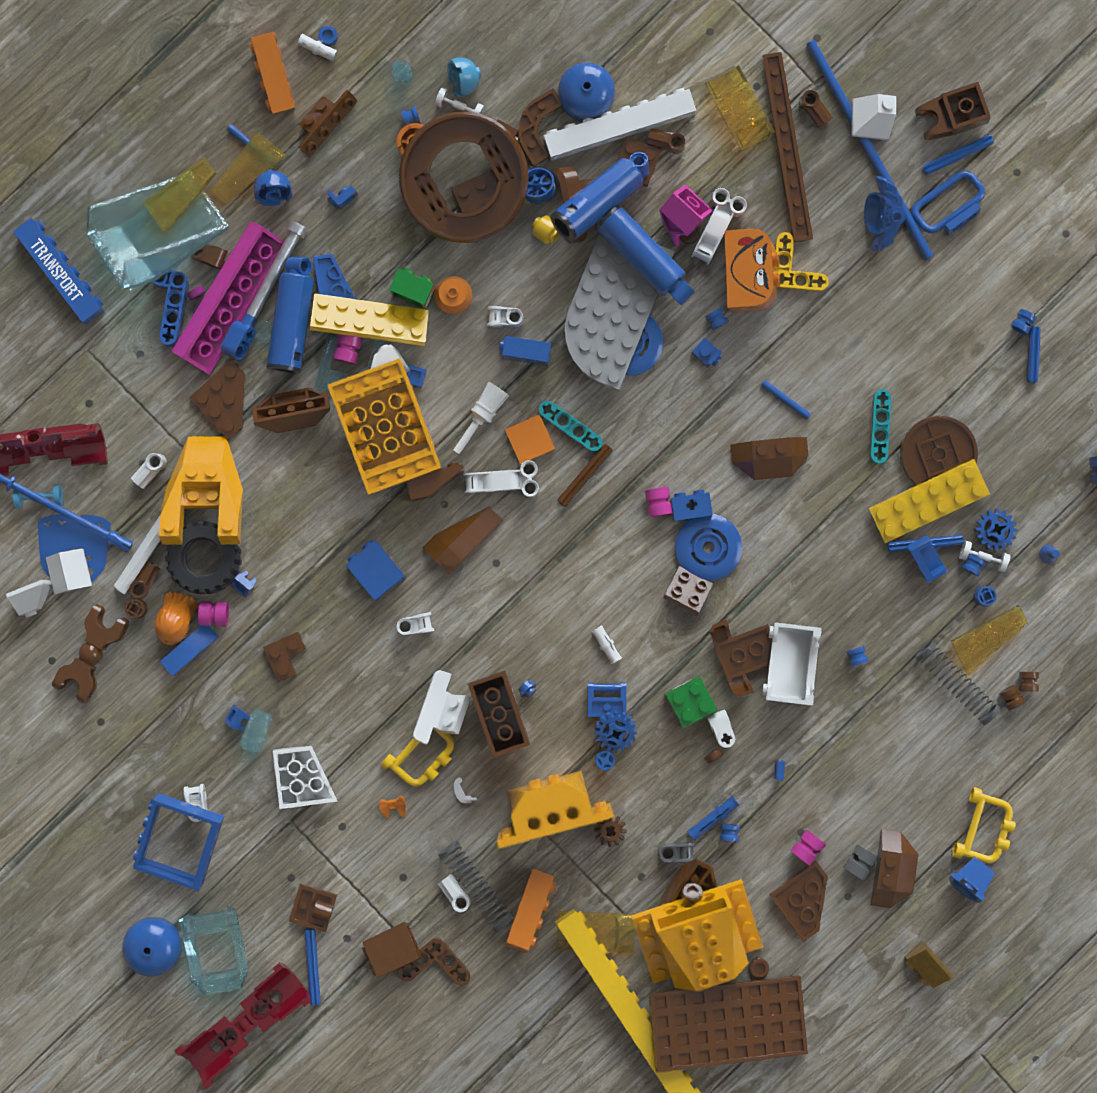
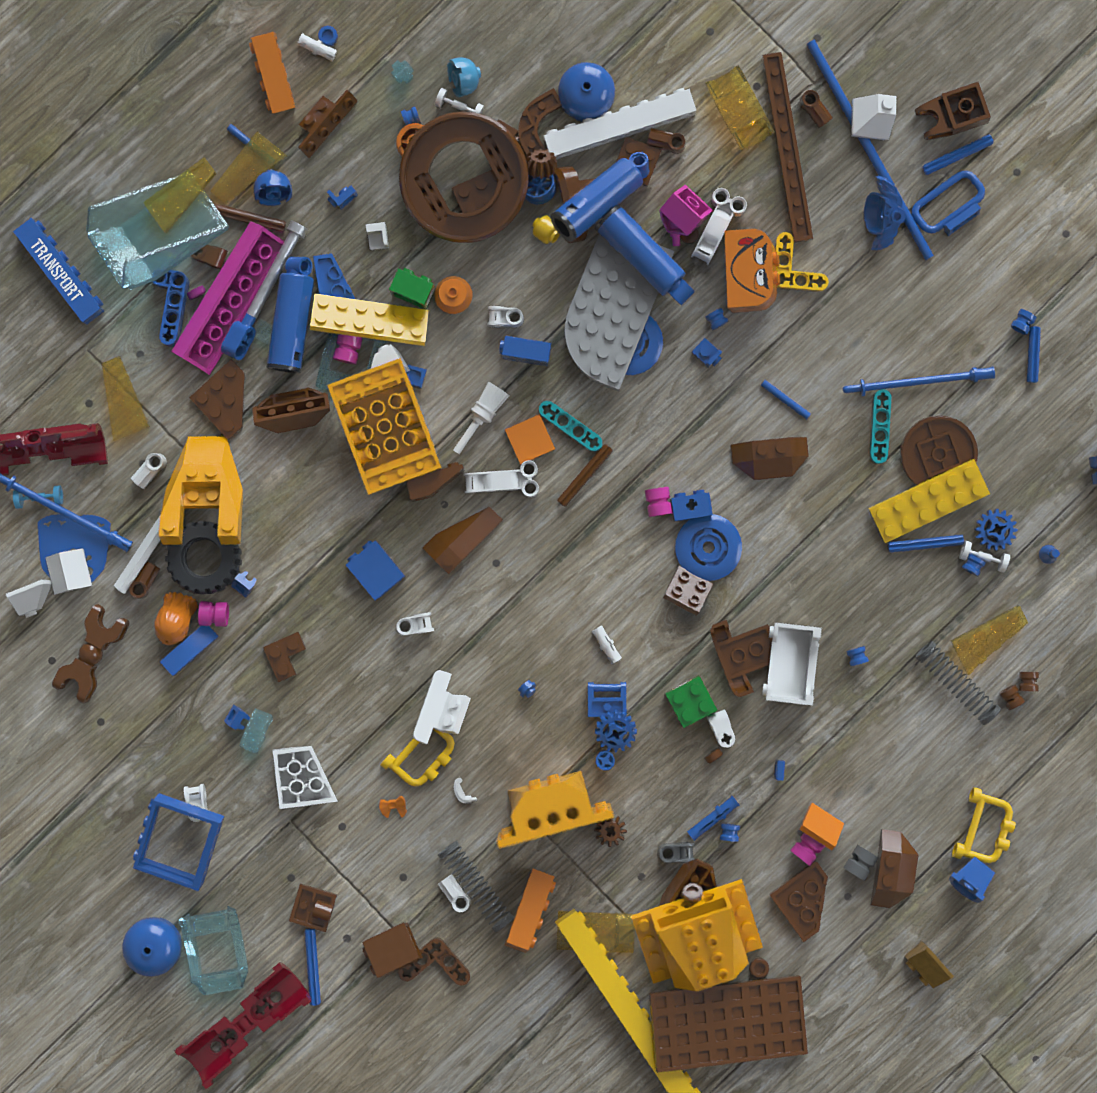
(123, 403): none -> clear yellow wing
(139, 609): reddish brown wheel -> none
(245, 216): none -> reddish brown axle
(377, 236): none -> white panel
(499, 713): reddish brown brick -> none
(541, 163): none -> reddish brown gear
(821, 826): none -> orange tile
(927, 558): blue panel -> none
(974, 375): none -> blue bar
(982, 598): blue wheel -> none

